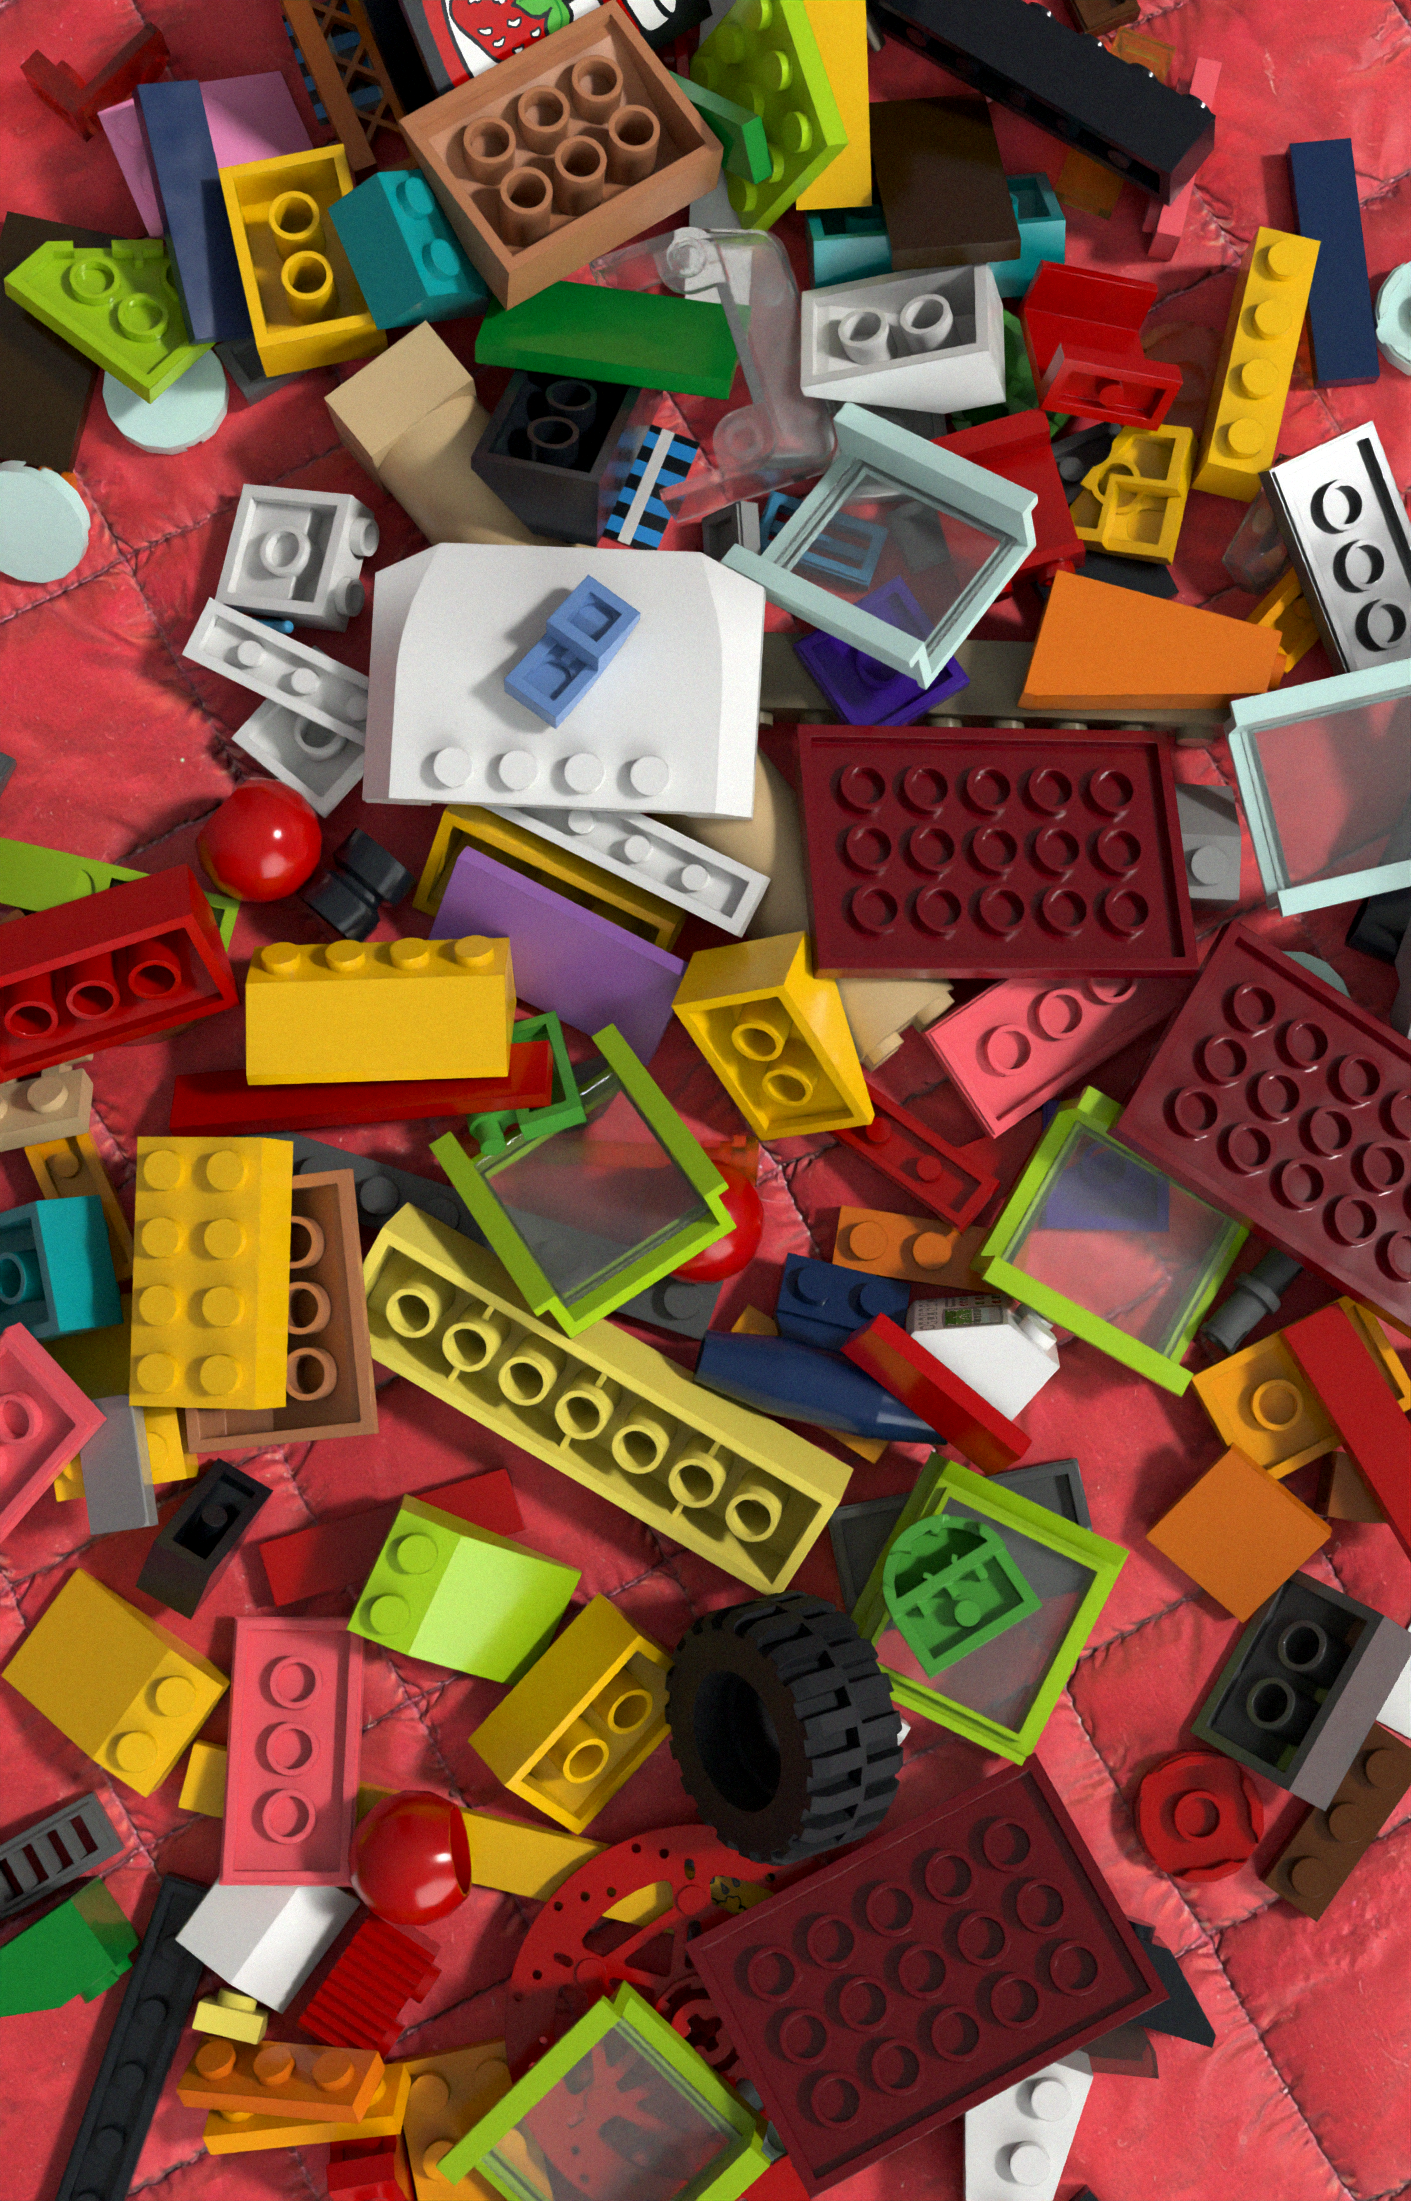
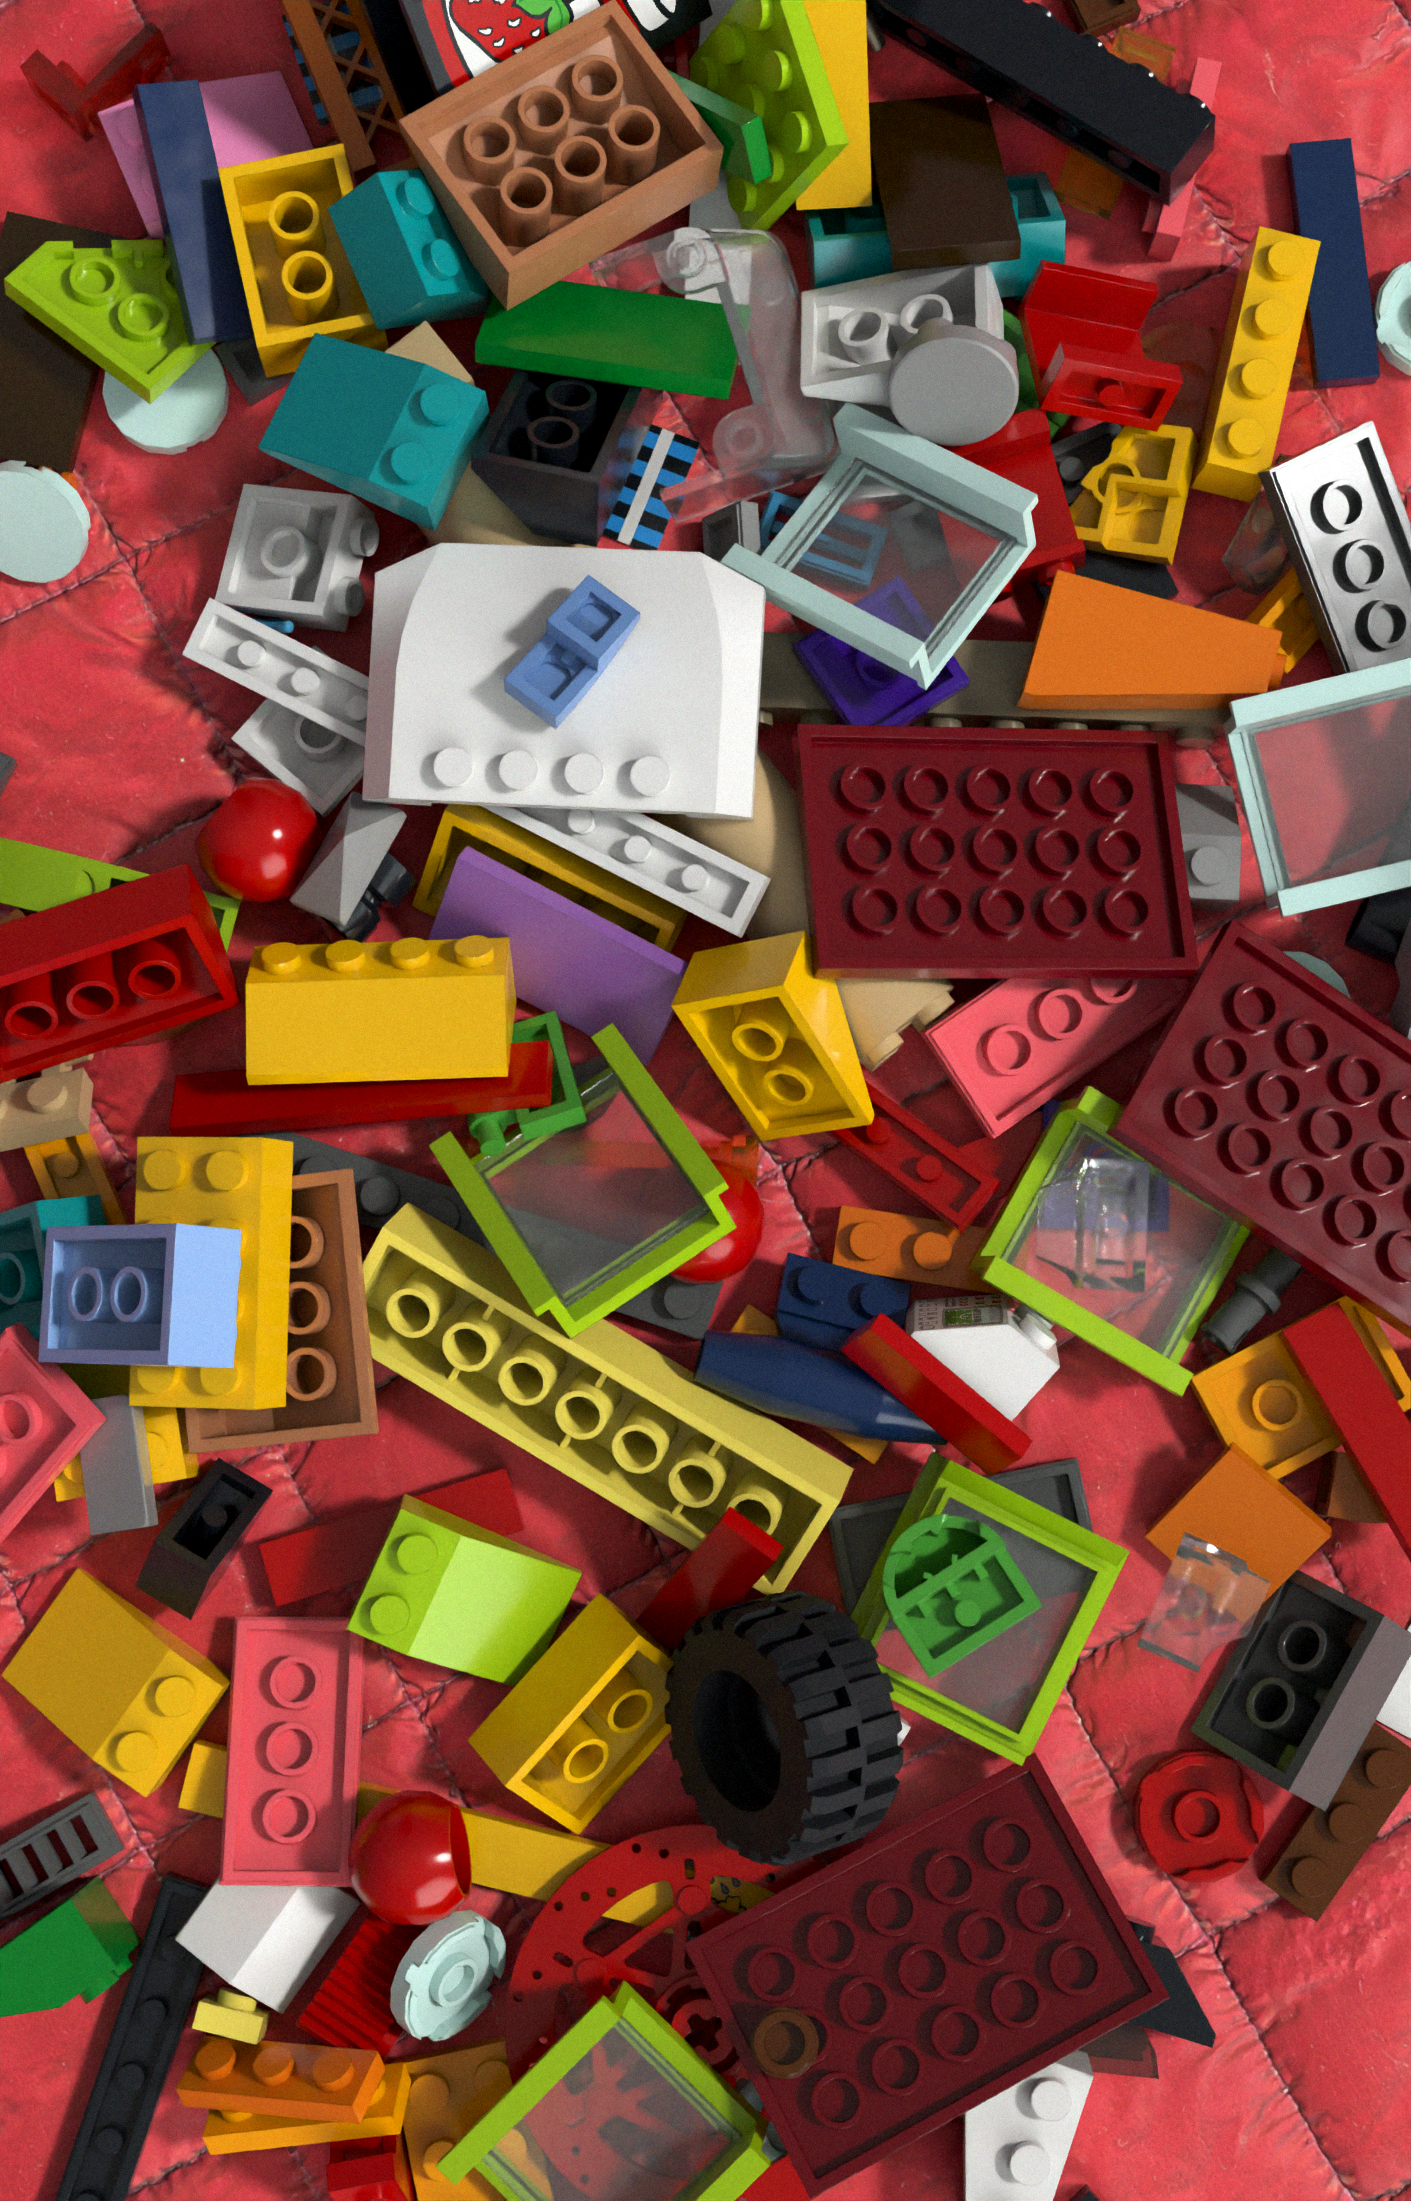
(140, 1295): none -> light blue slope
(348, 858): none -> light grey slope
(379, 427): none -> teal slope
(447, 1975): none -> light aqua tile
(710, 1577): none -> red tile
(784, 2043): none -> reddish brown tile
(953, 383): none -> light grey tile
(1097, 1224): none -> clear slope
(1202, 1603): none -> clear slope

